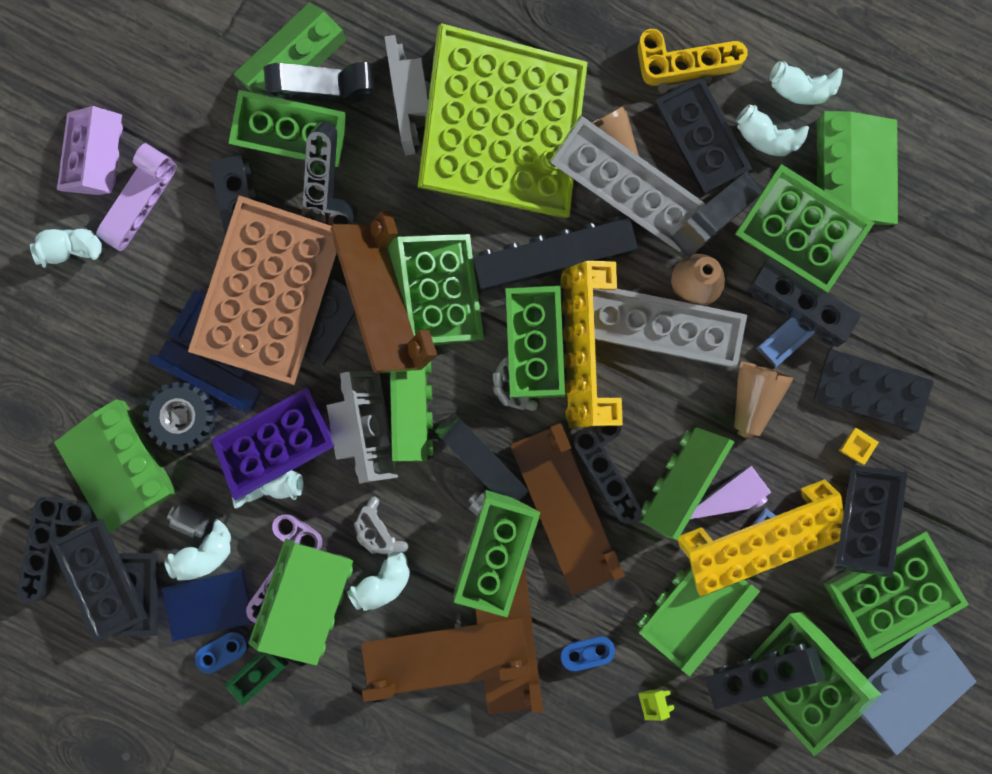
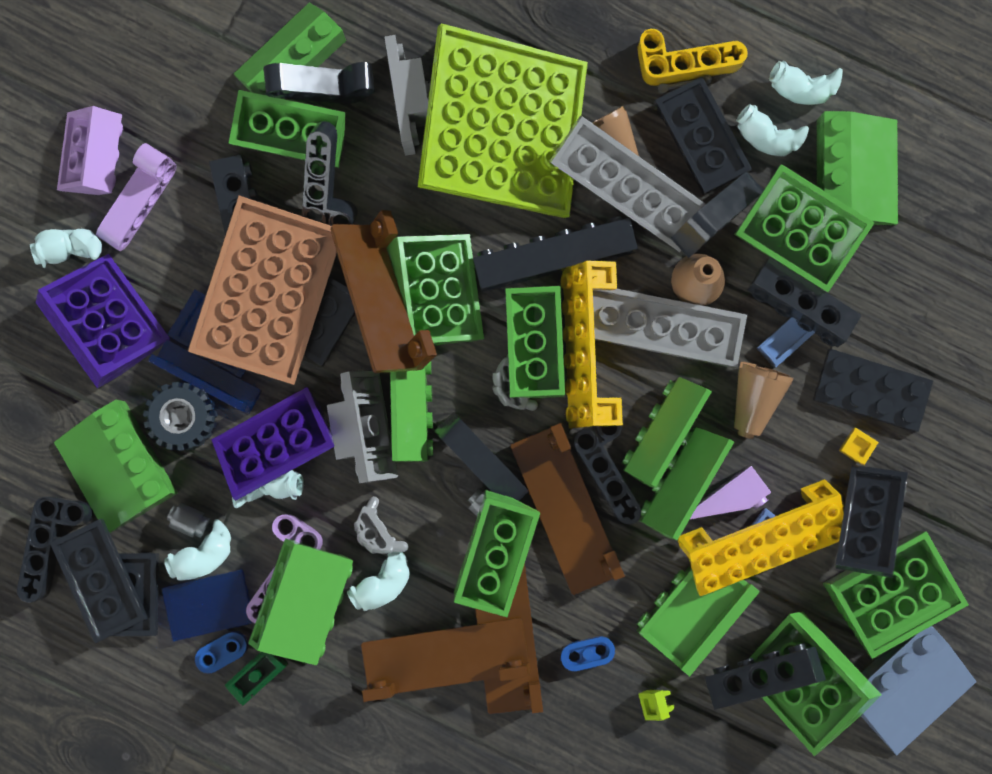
(101, 319): none -> dark purple slope
(665, 432): none -> bright green slope

